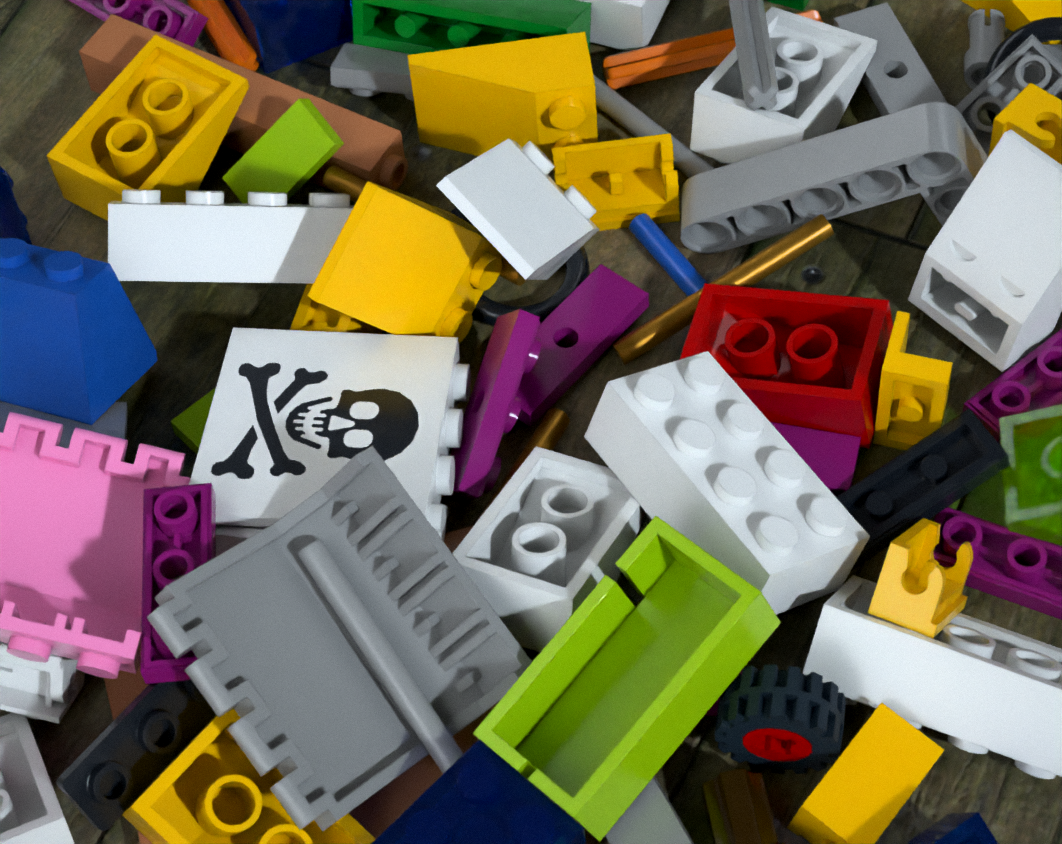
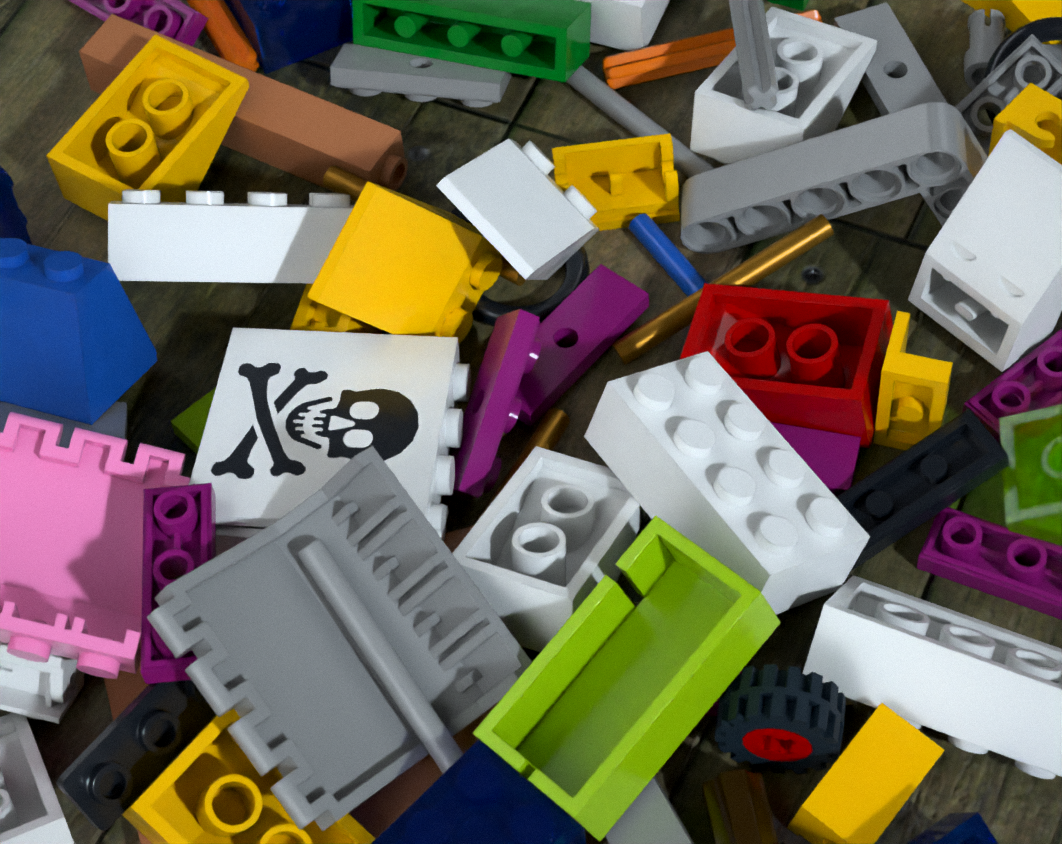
(285, 154): lime tile -> none
(504, 91): yellow slope -> none
(915, 587): yellow hinge -> none

